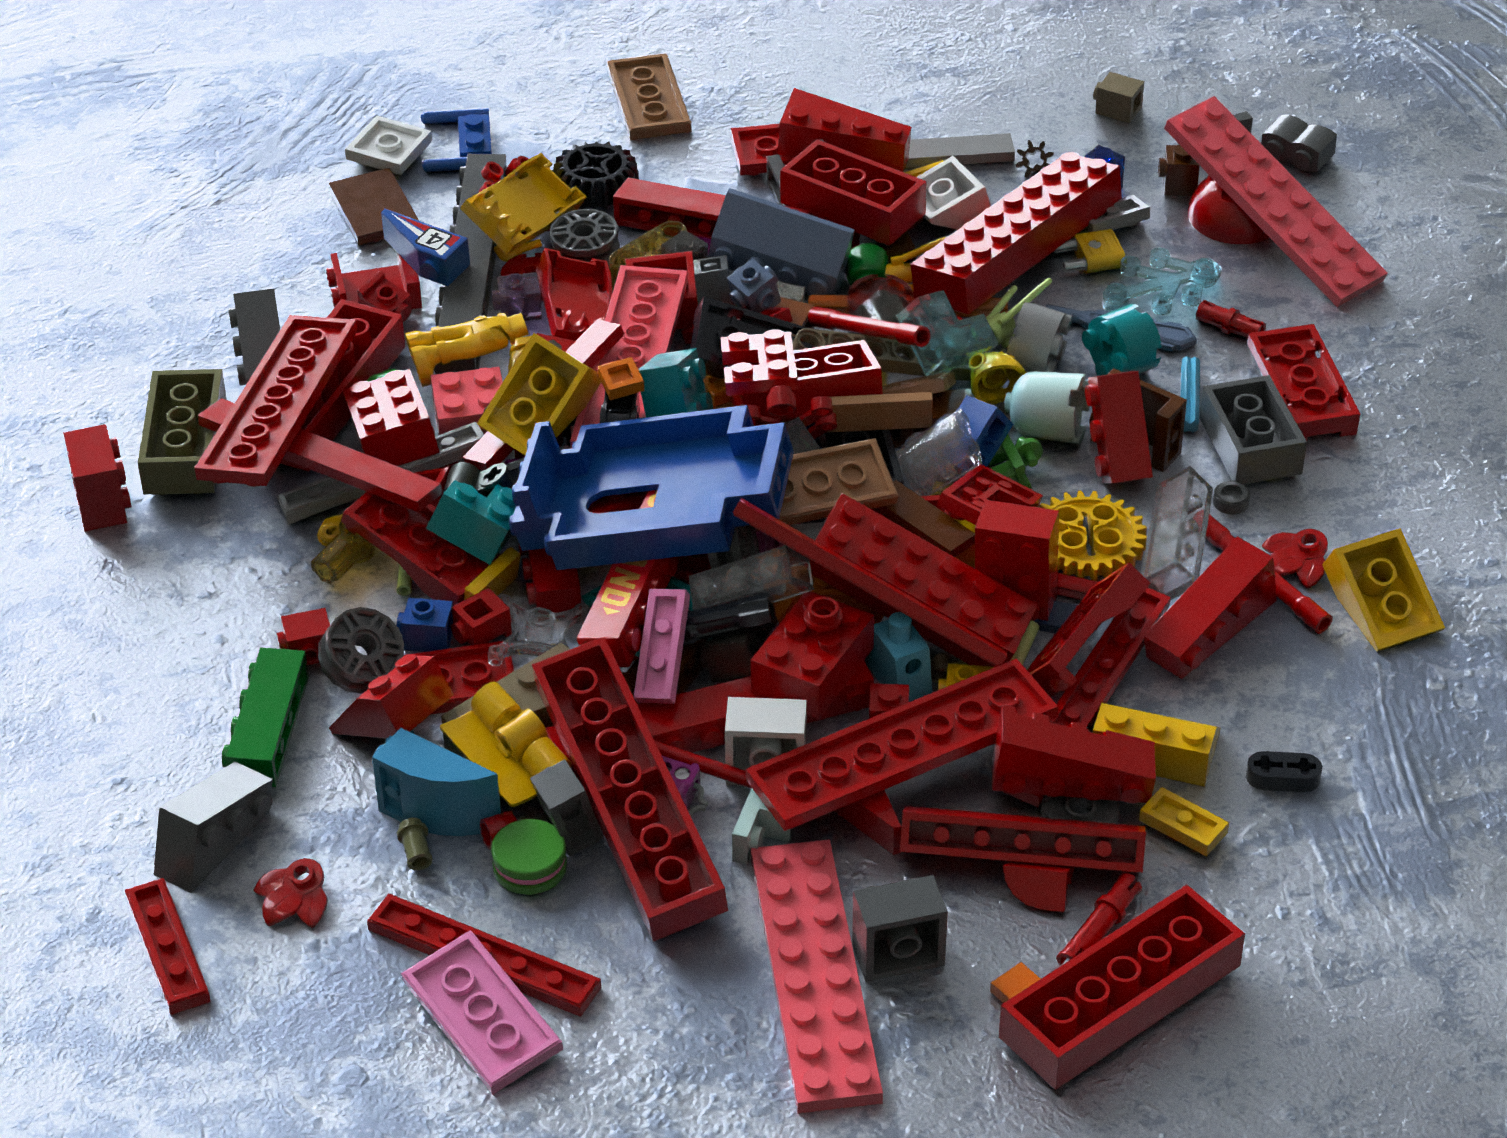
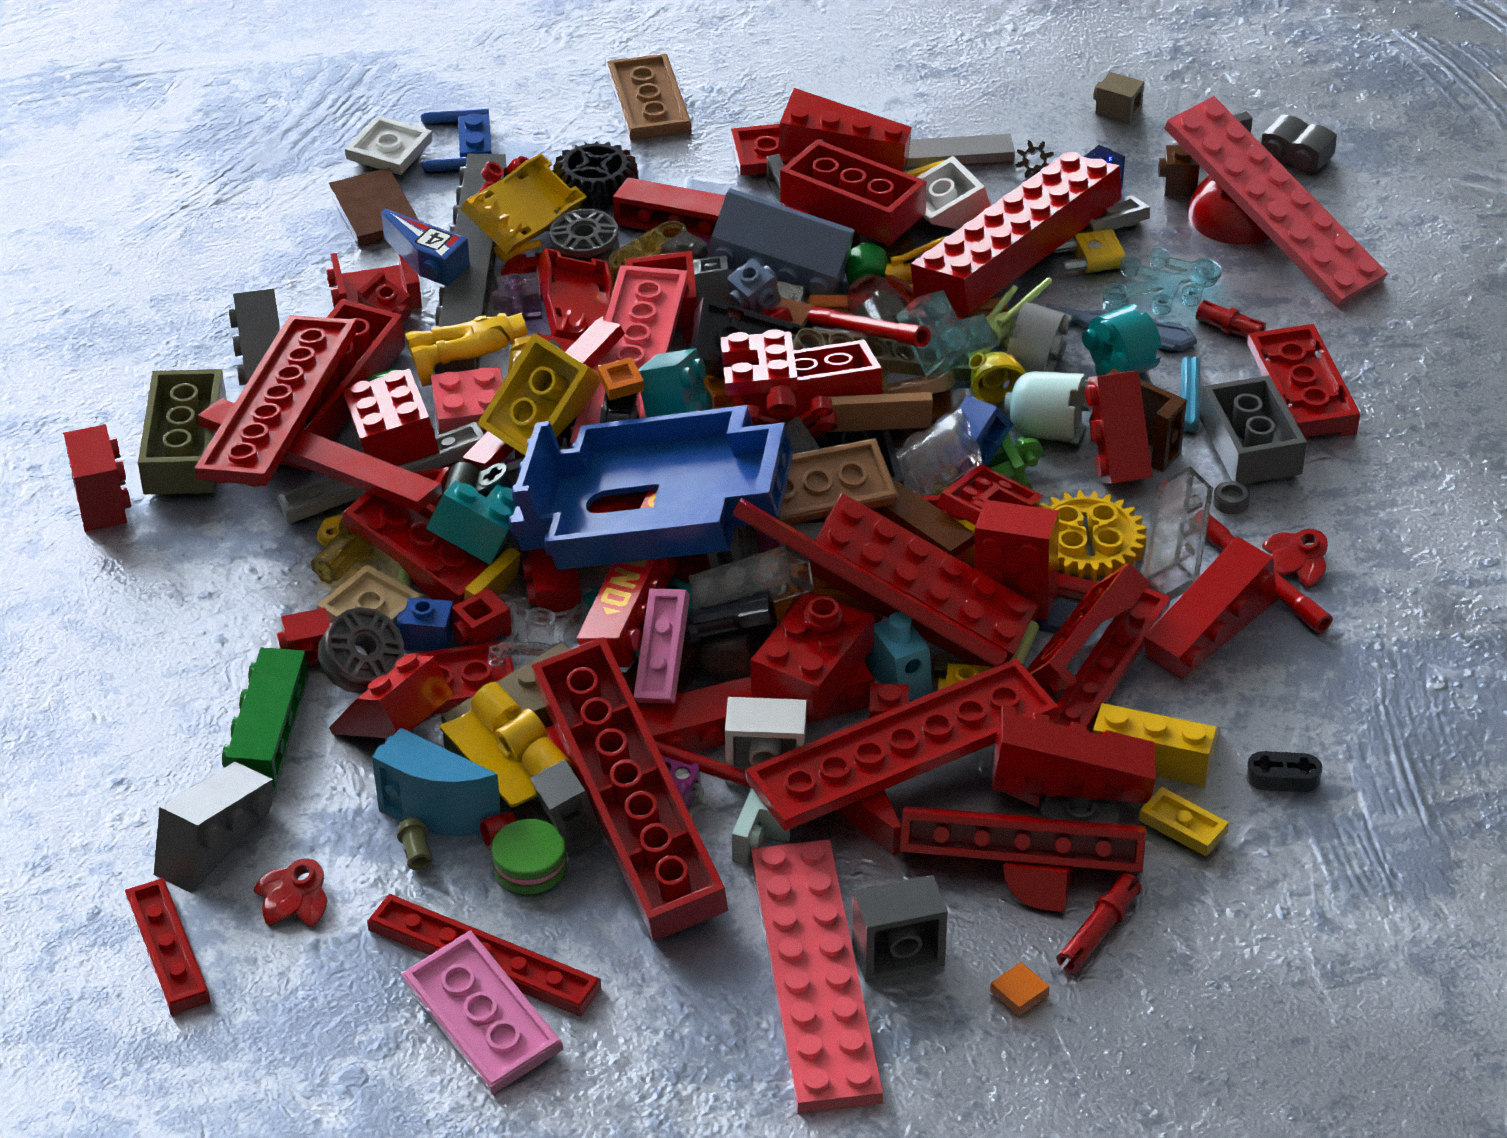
(369, 590): none -> tan plate
(1120, 986): red brick -> none
(1383, 590): yellow slope -> none

